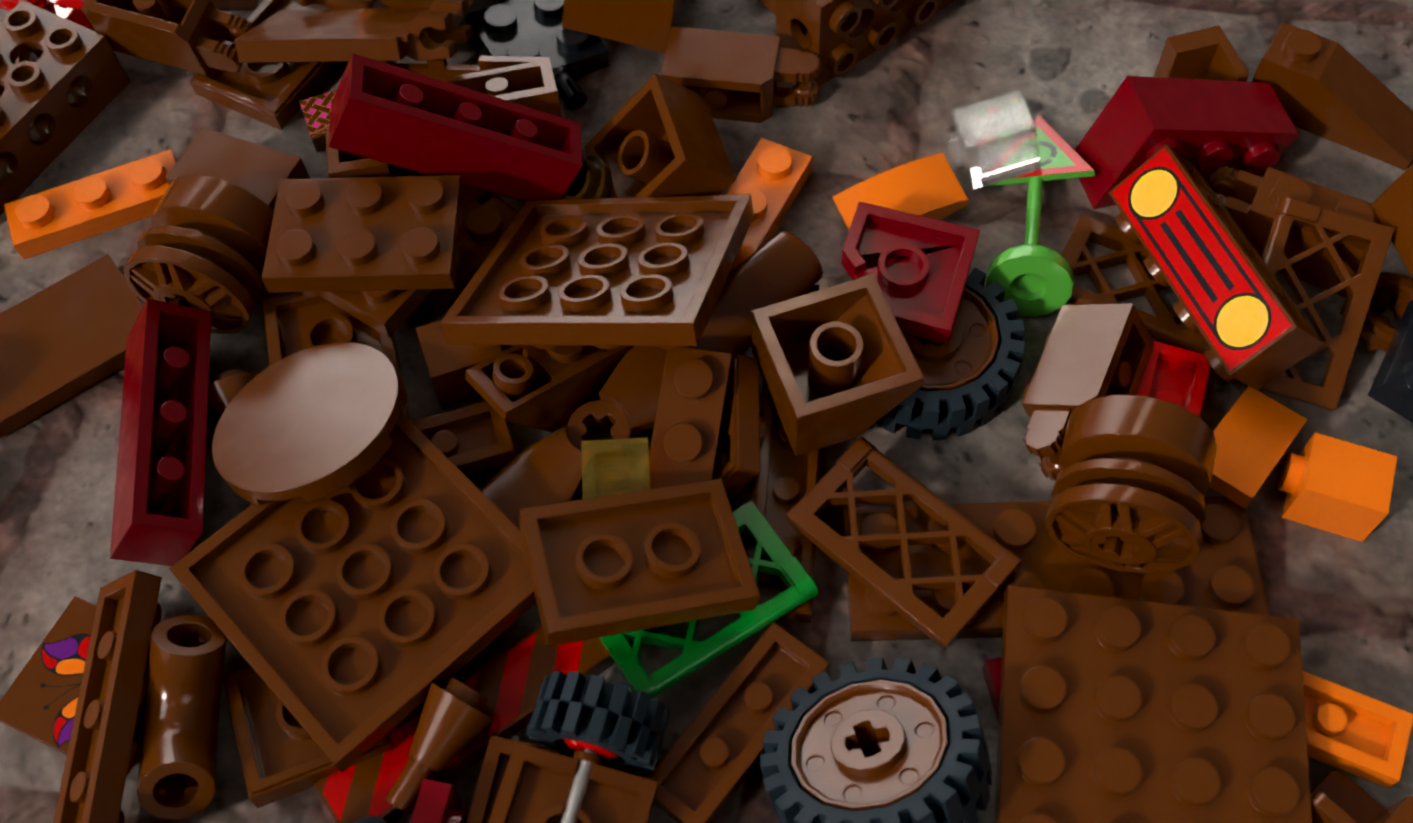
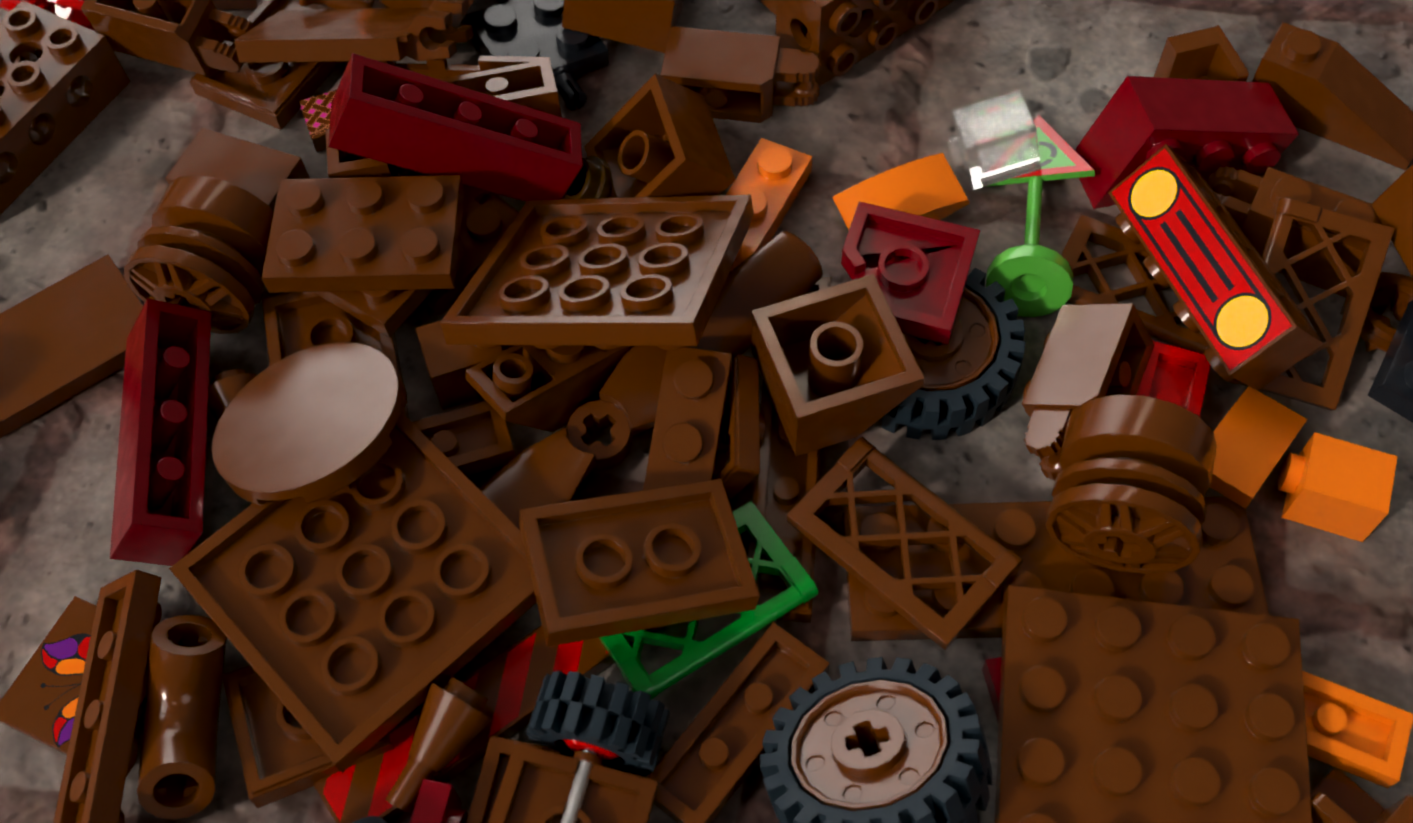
(88, 205): orange plate -> none
(615, 466): clear yellow tile -> none

